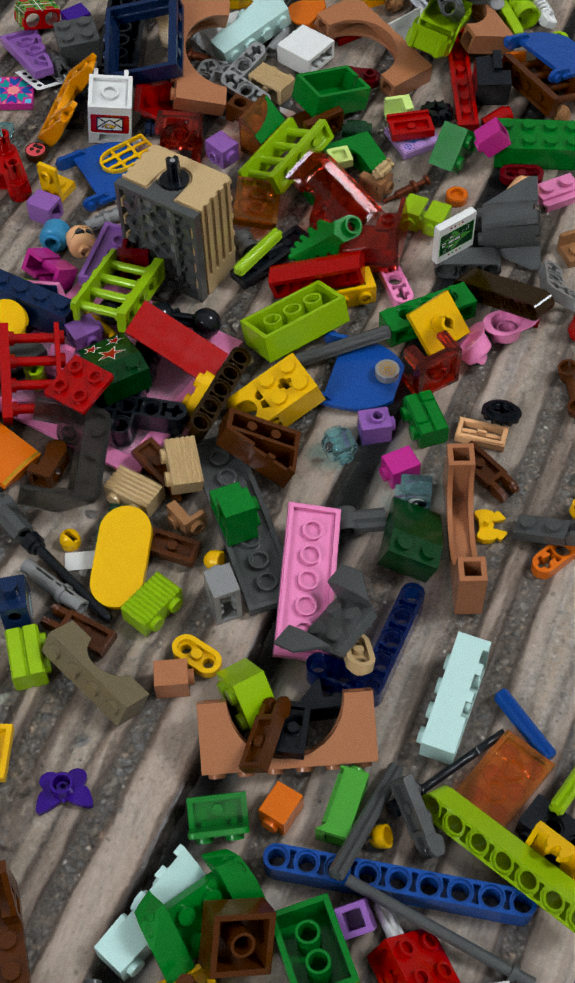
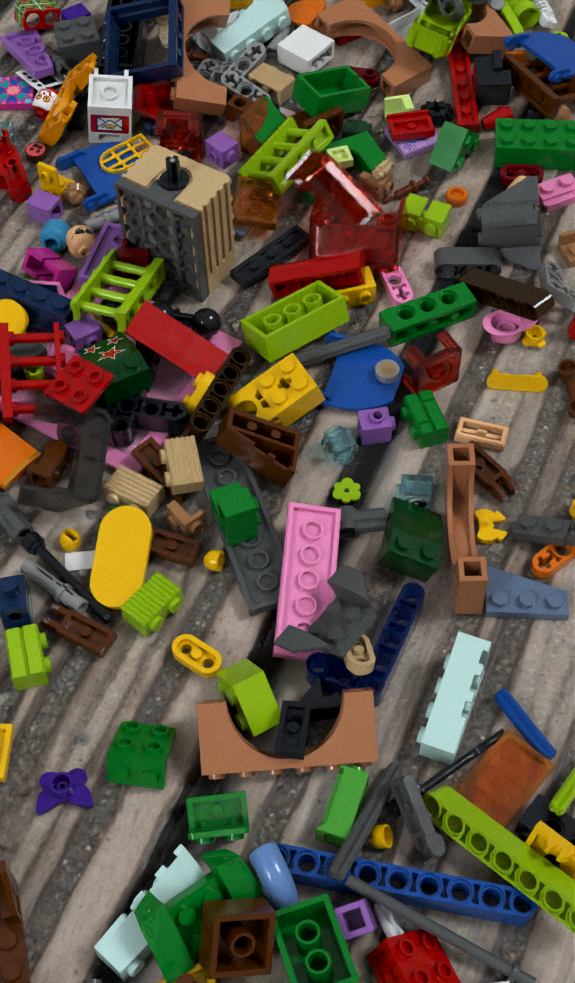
(43, 102): none -> head
(74, 193): none -> medium nougat plate
(114, 695): dark tan arch -> none
(140, 755): none -> green bracket
(172, 678): nougat brick -> none
(223, 593): light grey brick -> none
(244, 241): flat silver wheel -> none
(257, 252): lime axle -> none
(265, 735): reddish brown hinge -> none
(274, 876): none -> medium blue cylinder
(280, 808): orange brick -> none
(326, 239): green plant -> none
(346, 491): none -> lime plant
(398, 463): dark pink brick -> none
(434, 317): yellow tile -> none
(453, 235): white tile -> none
(475, 345): bright pink piece -> none
(491, 137): dark pink brick -> none
(509, 414): black gear -> none
(514, 382): none -> yellow piece
(523, 598): none -> sand blue wing
(534, 337): none -> yellow plate

